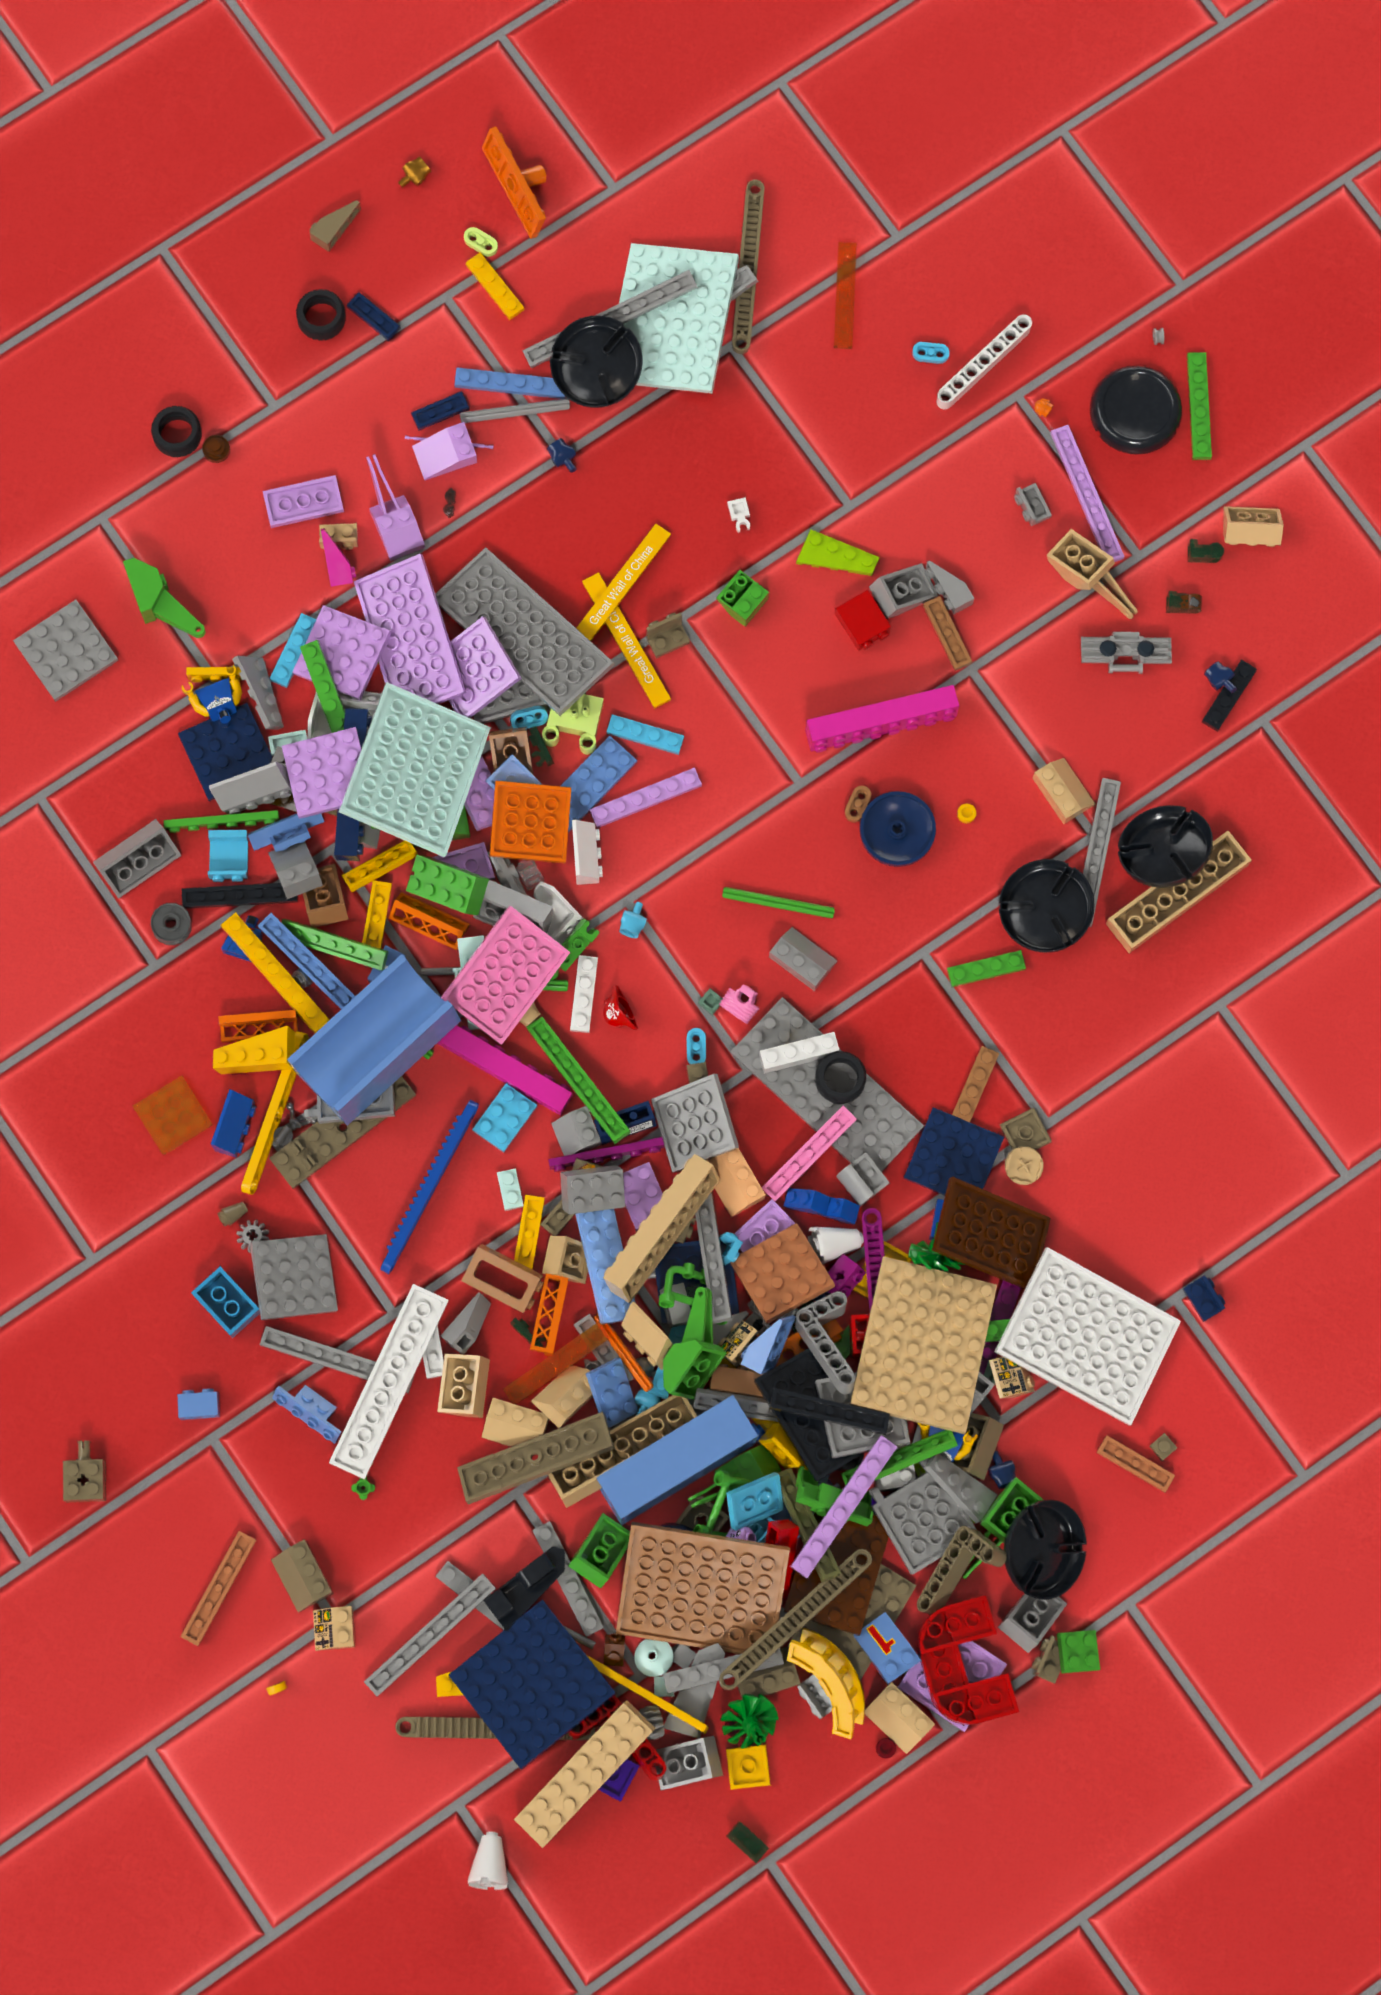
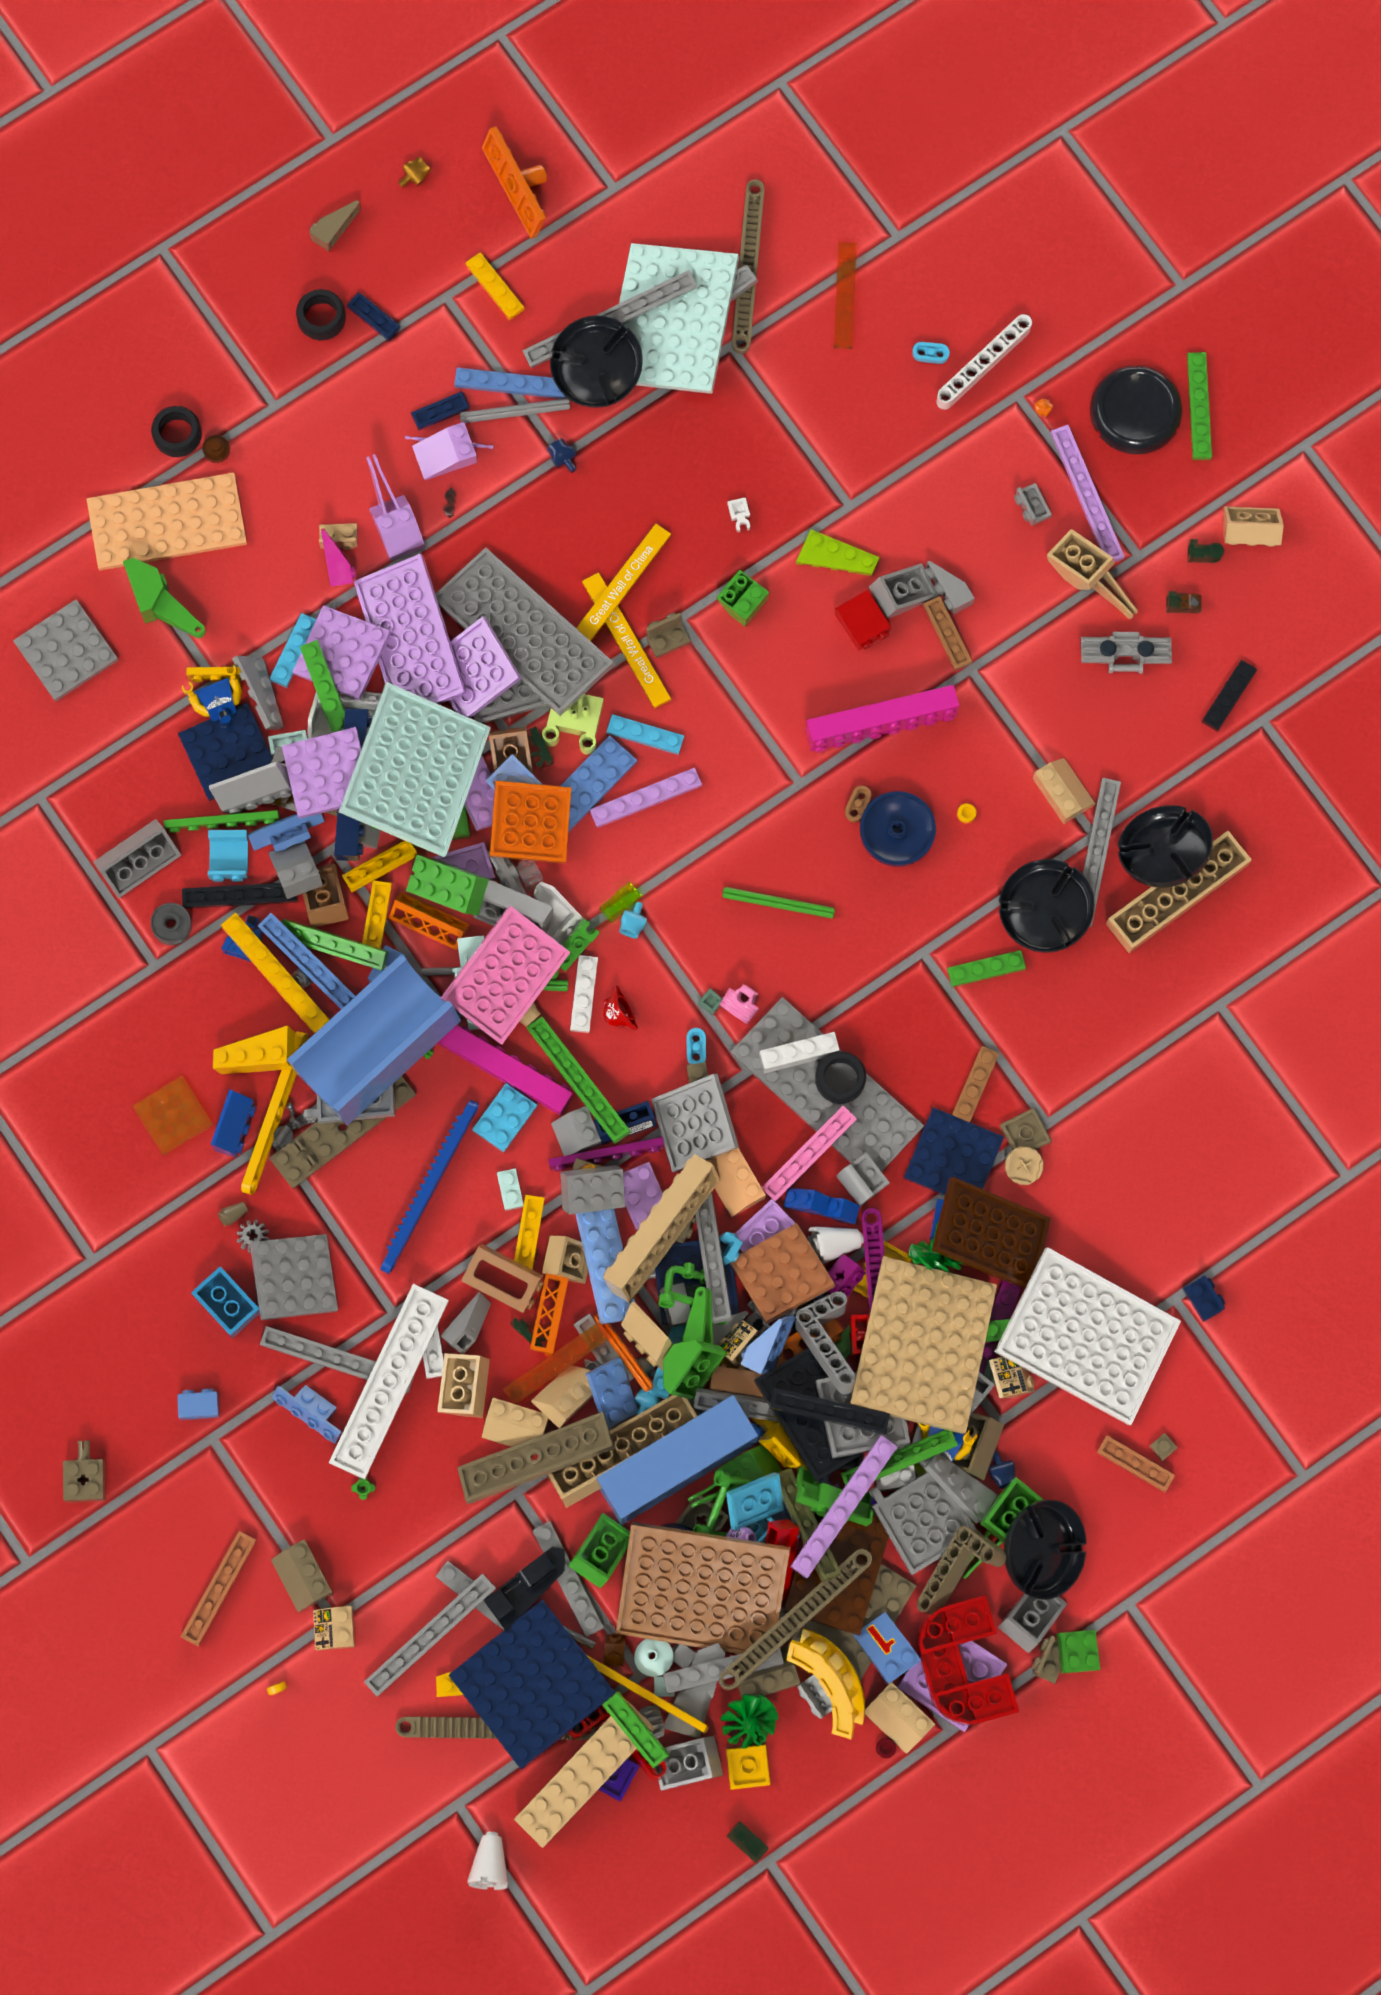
(167, 521): none -> light nougat plate
(255, 1019): orange fence -> none
(303, 501): lavender plate -> none
(482, 241): yellowish green plate -> none
(529, 718): medium azure plate -> none
(556, 1220): dark tan plate -> none
(586, 852): white slope -> none
(621, 901): none -> clear neon green slope
(635, 1729): none -> bright green tile
(802, 958): light grey slope -> none
(1158, 336): light grey bush -> none
(1220, 676): dark blue piece -> none

